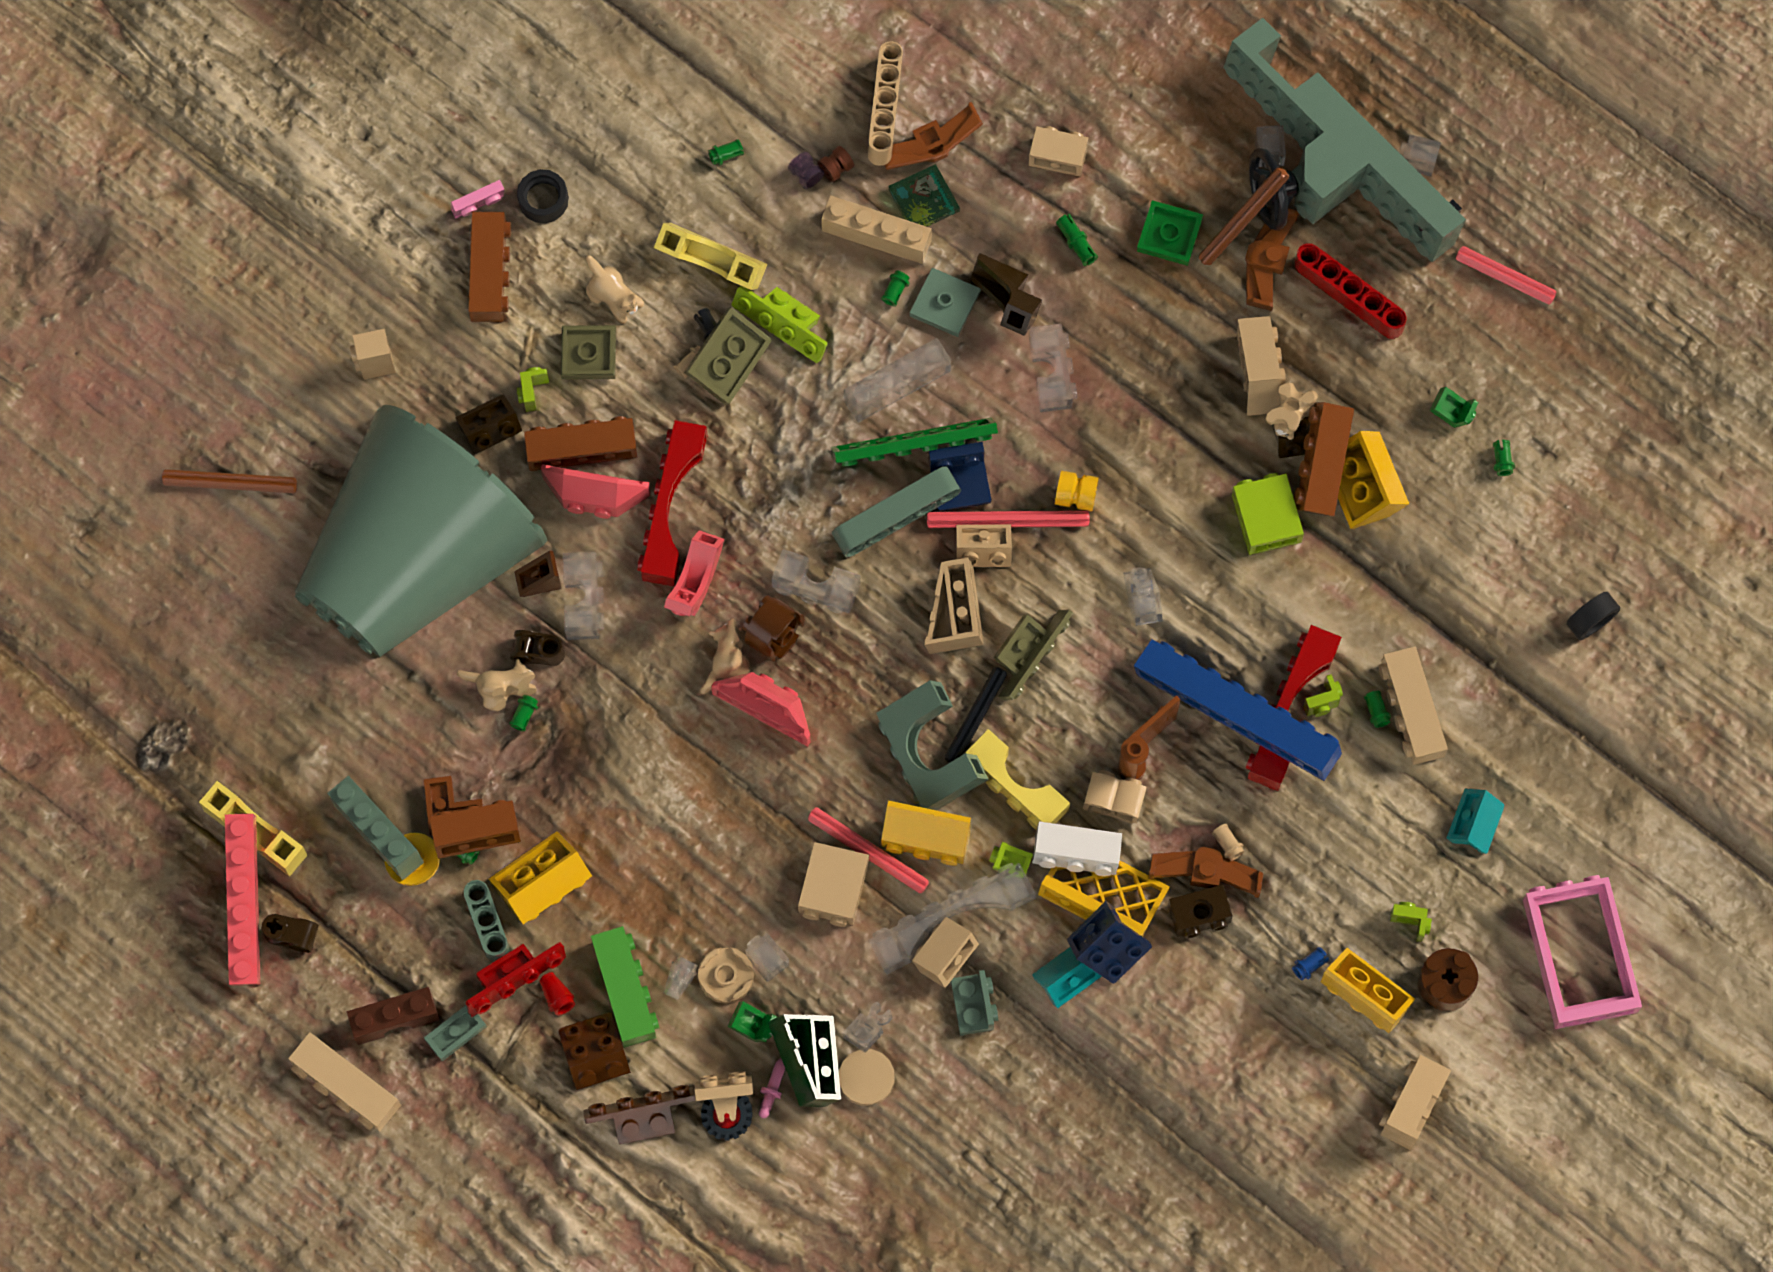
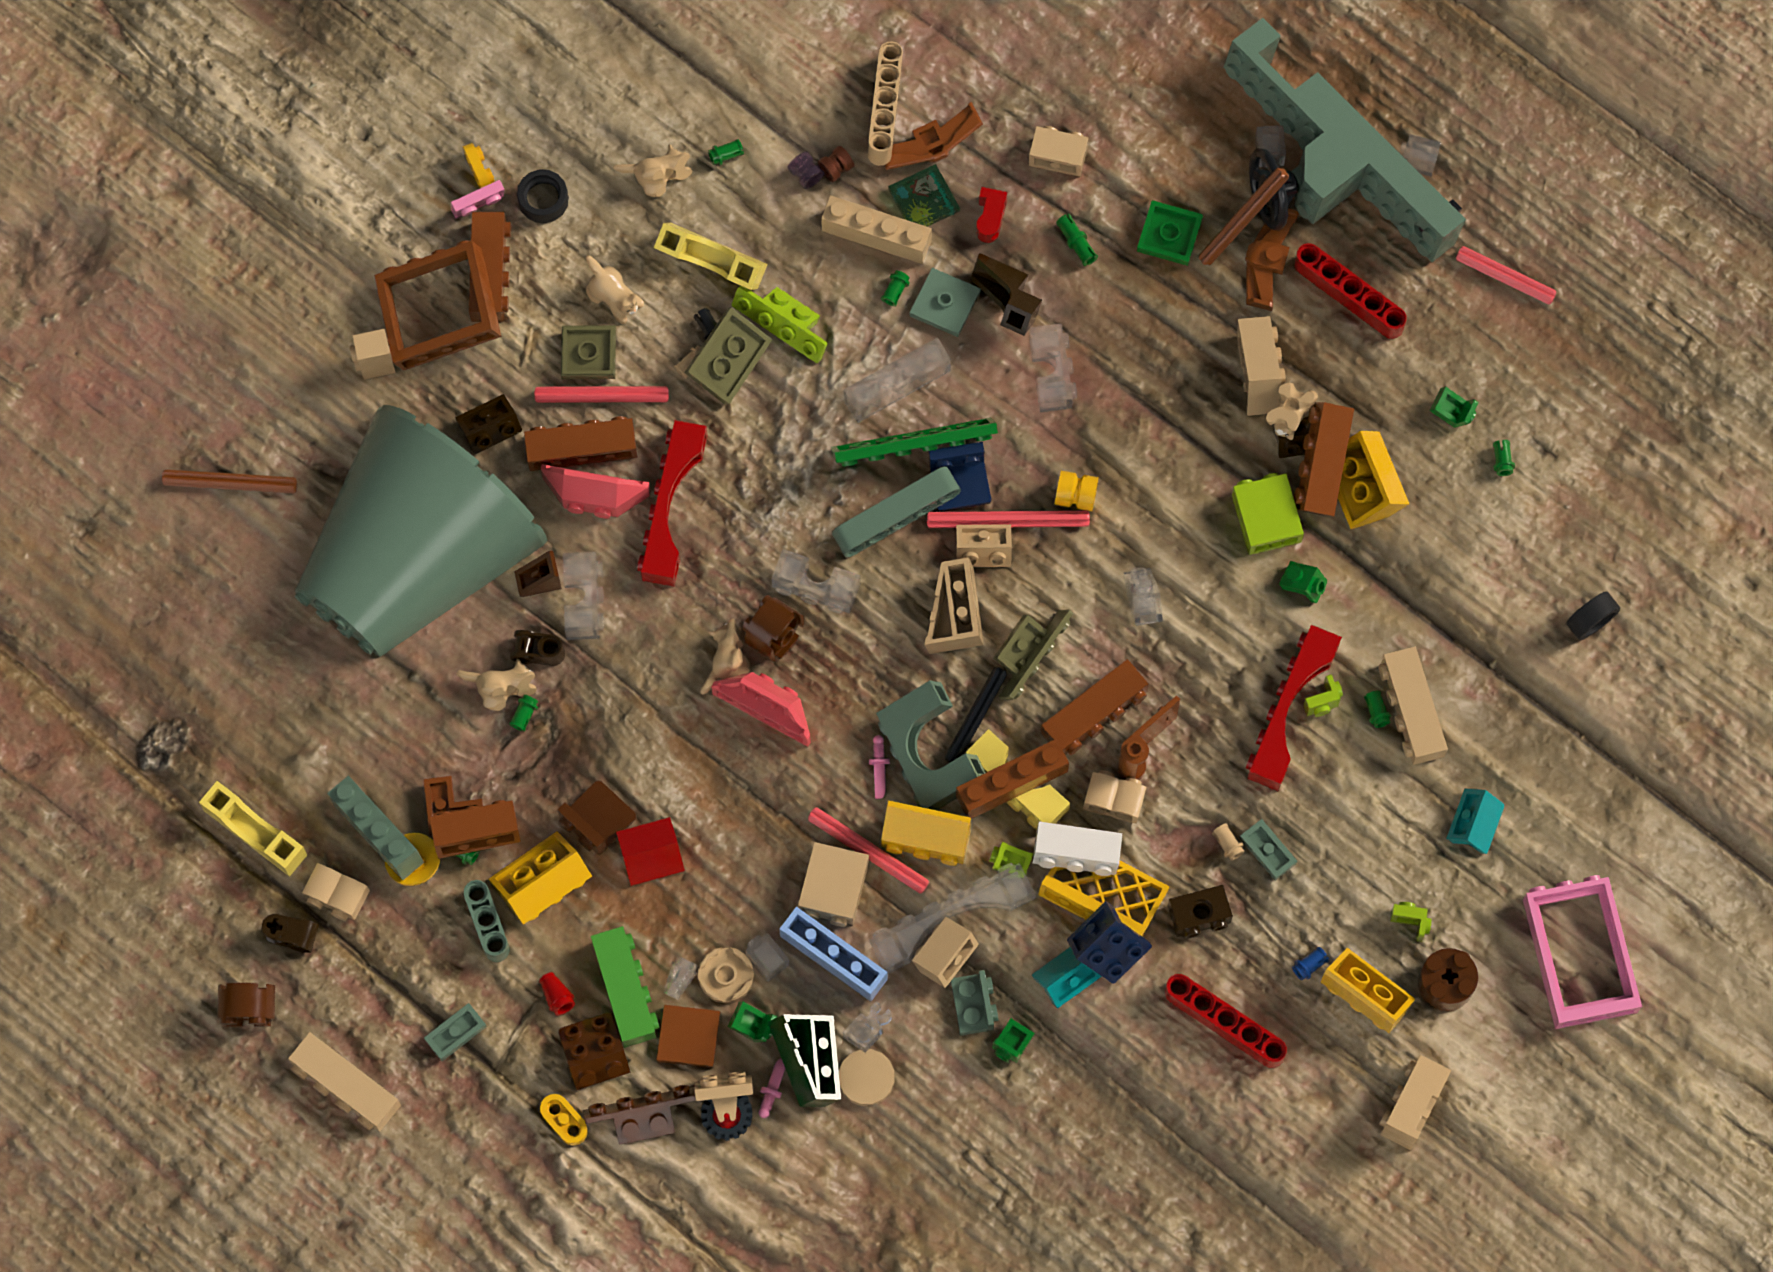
(242, 899): coral brick -> none
(246, 1004): none -> reddish brown brick
(336, 892): none -> tan brick
(408, 1009): copper arch -> none
(451, 342): none -> dark orange window
(474, 158): none -> yellow plate
(510, 973): red bracket -> none
(529, 378): lime bracket -> none
(564, 1119): none -> yellow plate
(596, 817): none -> reddish brown bracket
(601, 394): none -> coral axle
(650, 851): none -> red slope
(656, 171): none -> tan animal
(688, 1036): none -> dark orange tile
(696, 574): coral arch -> none
(833, 954): none -> light blue brick
(879, 766): none -> bright pink piece
(990, 221): none -> red leg
(1012, 779): none -> dark orange brick
(1012, 1041): none -> green bracket
(1096, 707): none -> dark orange brick
(1206, 869): dark orange plate -> none
(1232, 1033): none -> red beam
(1238, 710): blue brick -> none
(1268, 849): none -> sand green plate
(1304, 580): none -> green bracket

